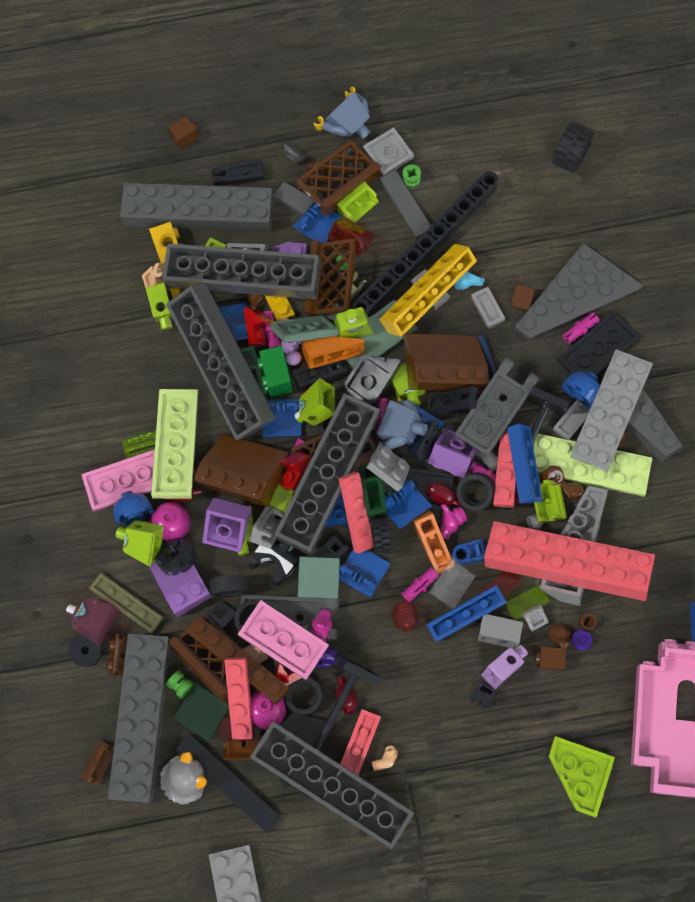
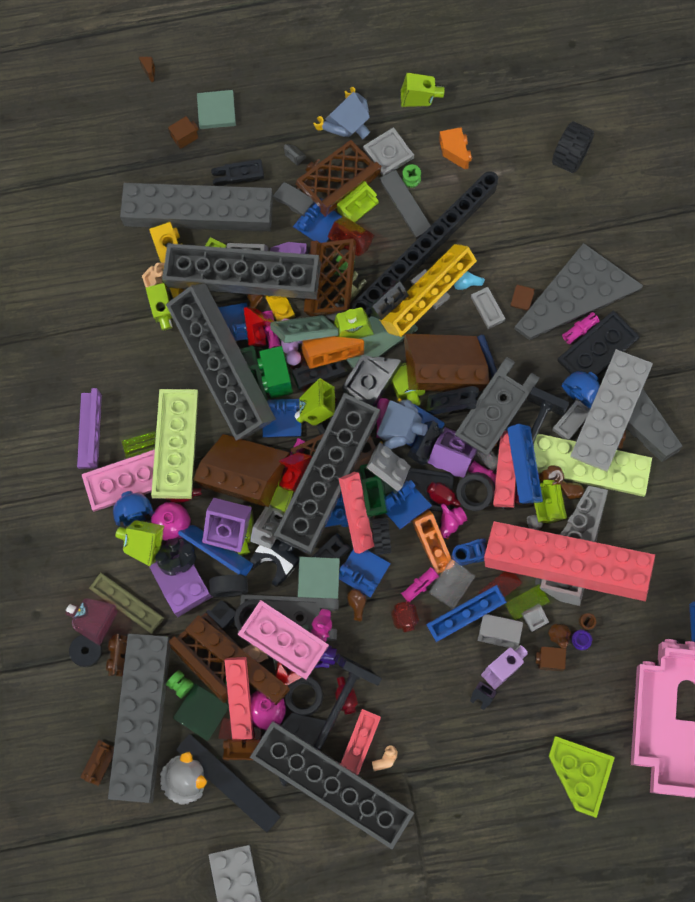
(89, 430): none -> medium lavender fence
(148, 66): none -> reddish brown slope
(216, 109): none -> sand green tile
(225, 556): none -> blue slope
(357, 601): none -> reddish brown animal
(388, 300): none -> black hinge
(419, 90): none -> lime torso
(453, 147): none -> orange slope

